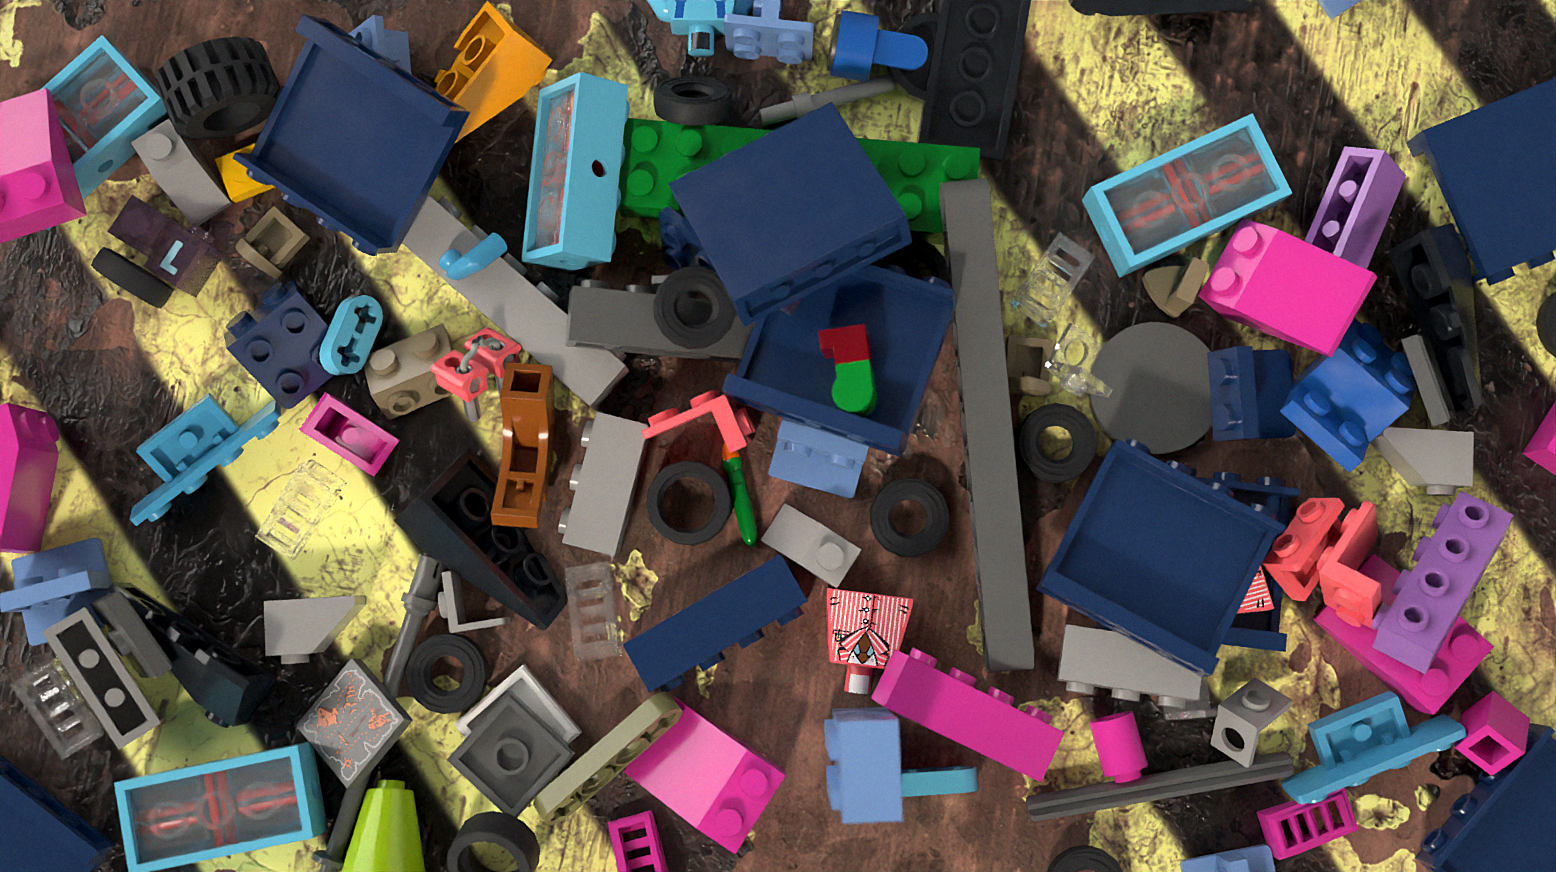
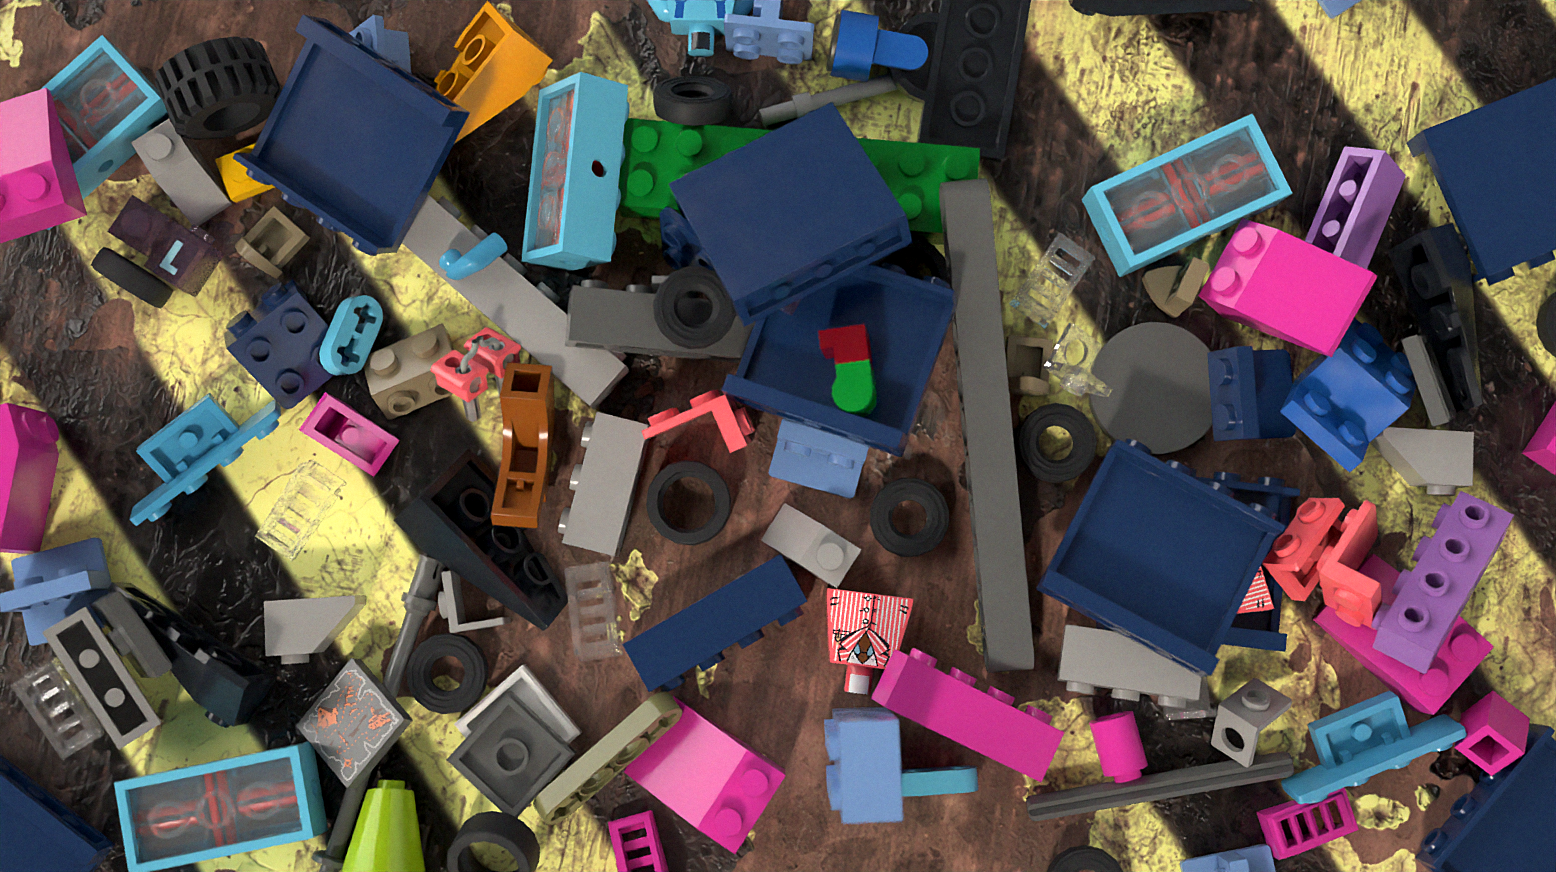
(732, 464): green piece -> none

